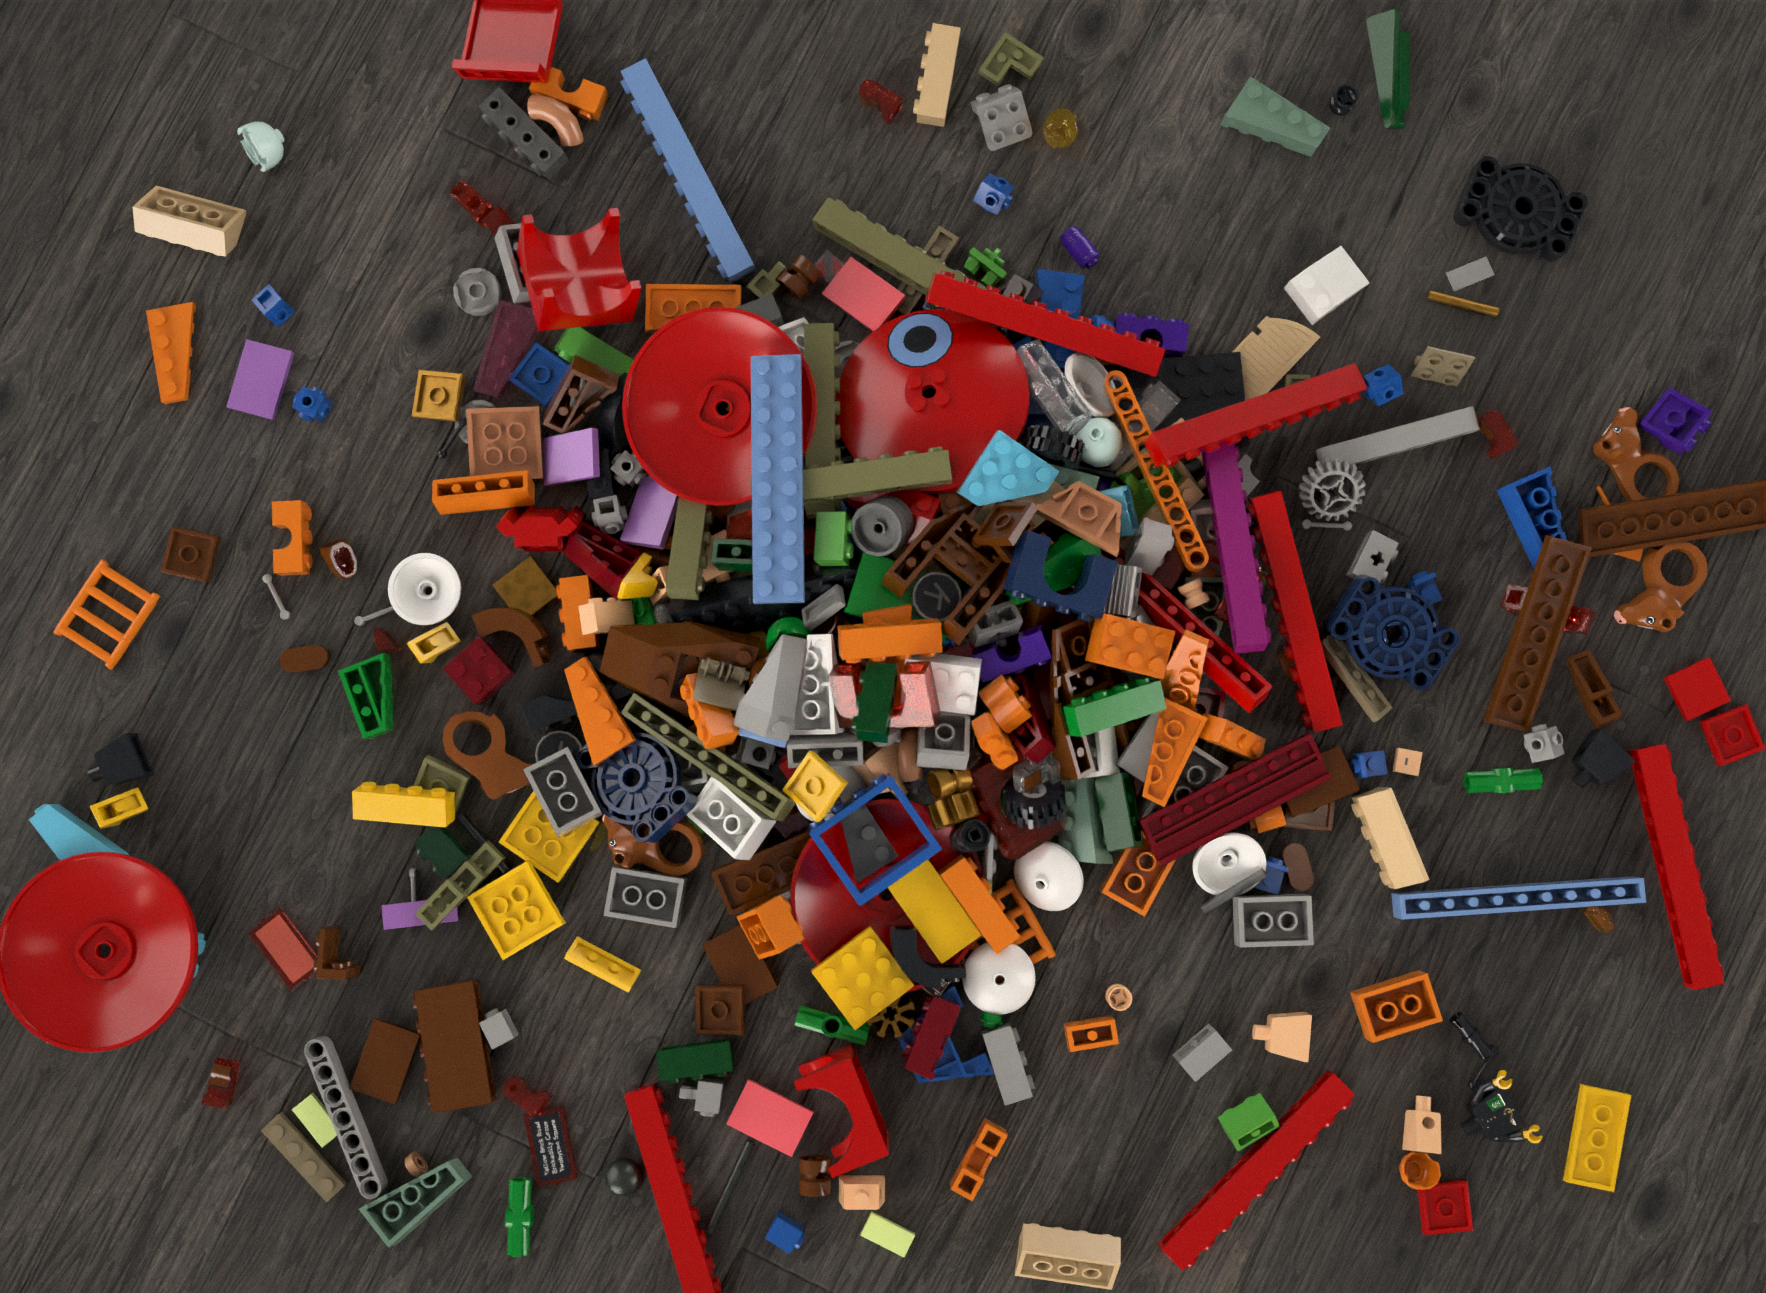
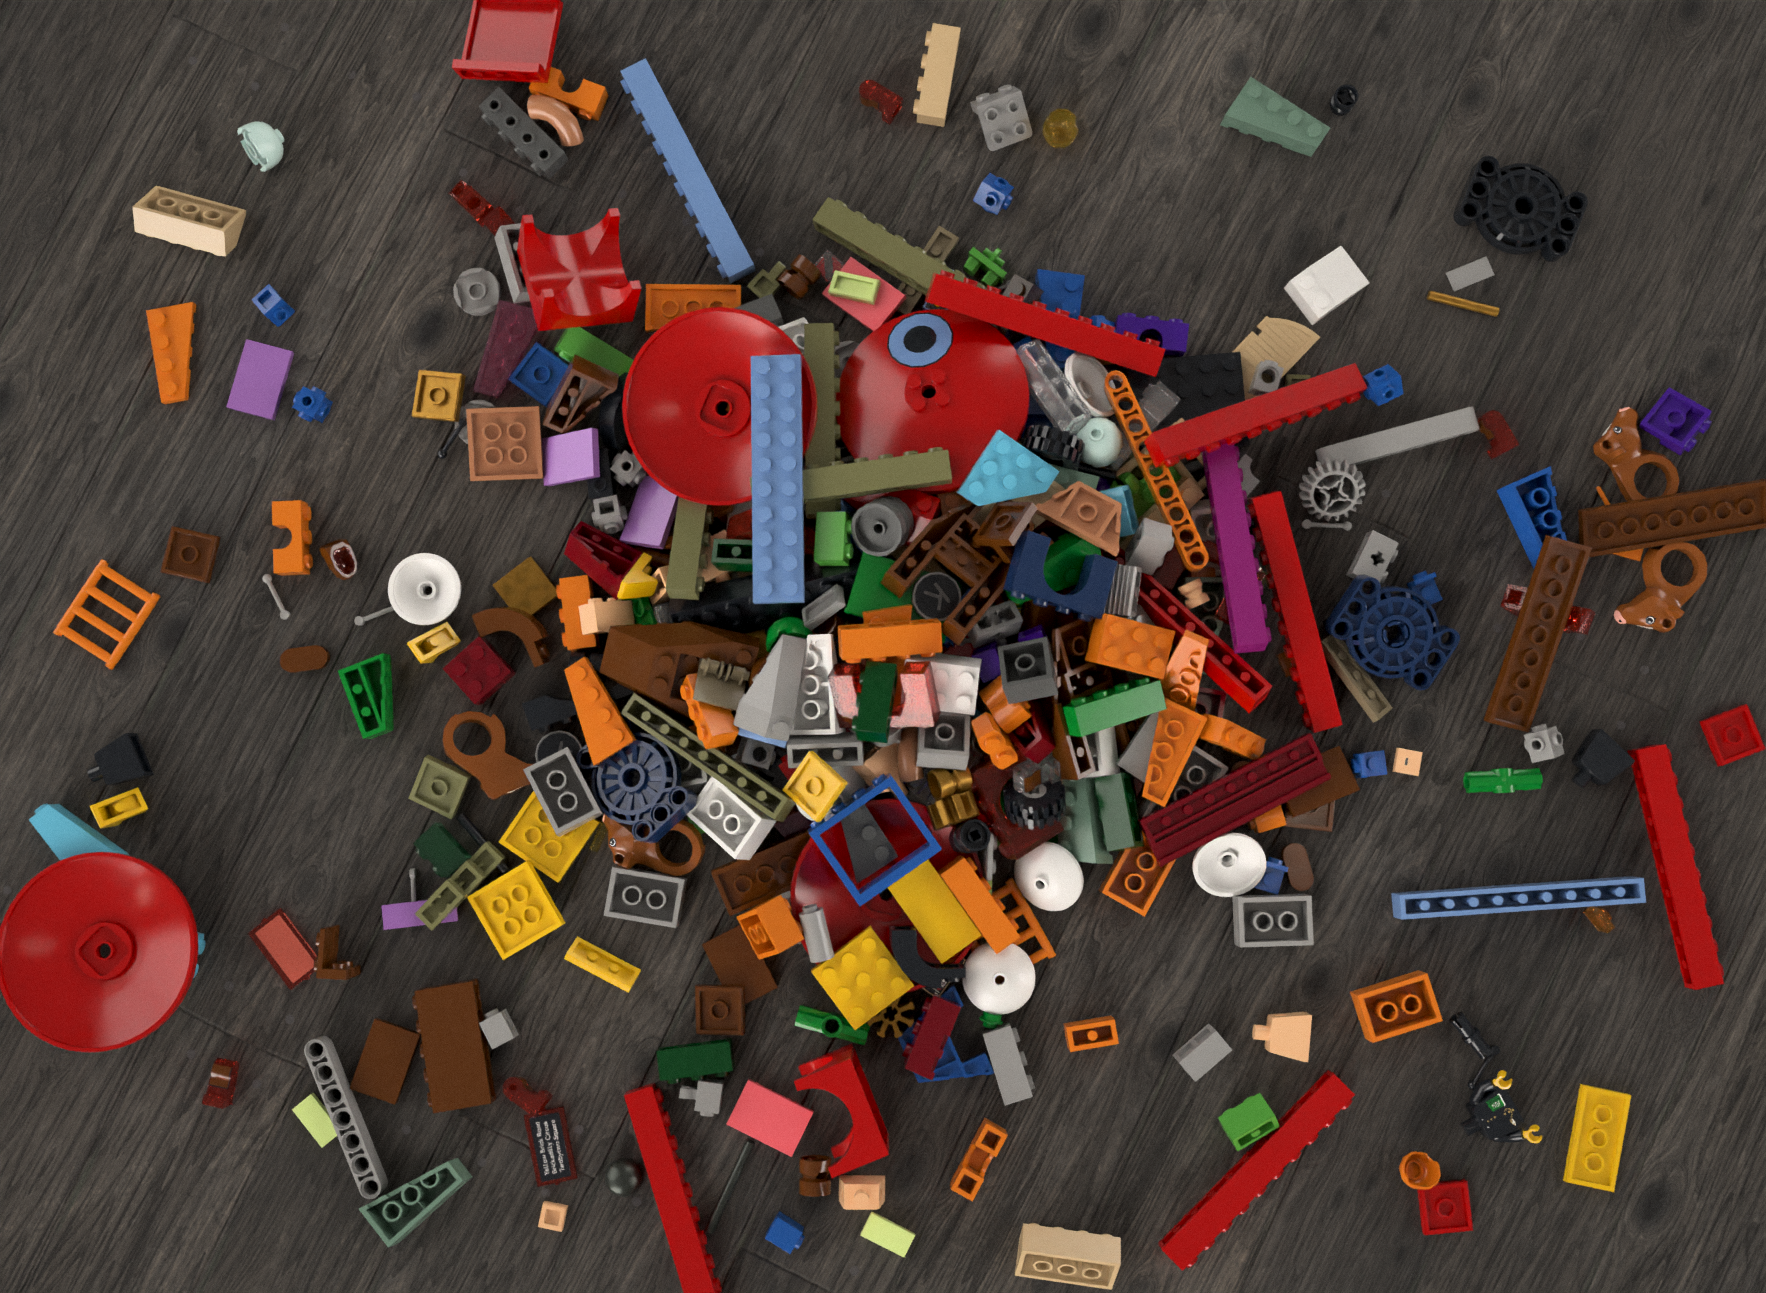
(304, 1156): dark tan plate -> none
(384, 641): clear red slope -> none
(403, 805): yellow brick -> none
(416, 1164): medium nougat tile -> none
(483, 492): orange brick -> none
(519, 1216): green piece -> none
(540, 527): red slope -> none
(553, 1216): none -> light nougat tile
(816, 933): none -> light grey brick
(854, 287): none -> yellowish green tile
(1010, 54): olive plate -> none
(1027, 670): none -> dark grey brick
(1080, 248): dark purple head -> none
(1122, 999): light nougat wheel -> none
(1233, 891): dark grey bar -> none
(1258, 386): none -> light grey brick
(1389, 838): tan slope -> none
(1391, 66): dark green wedge -> none
(1424, 1136): light nougat torso -> none
(1442, 366): dark tan hinge -> none
(1593, 689): reddish brown slope -> none
(1697, 689): red tile -> none

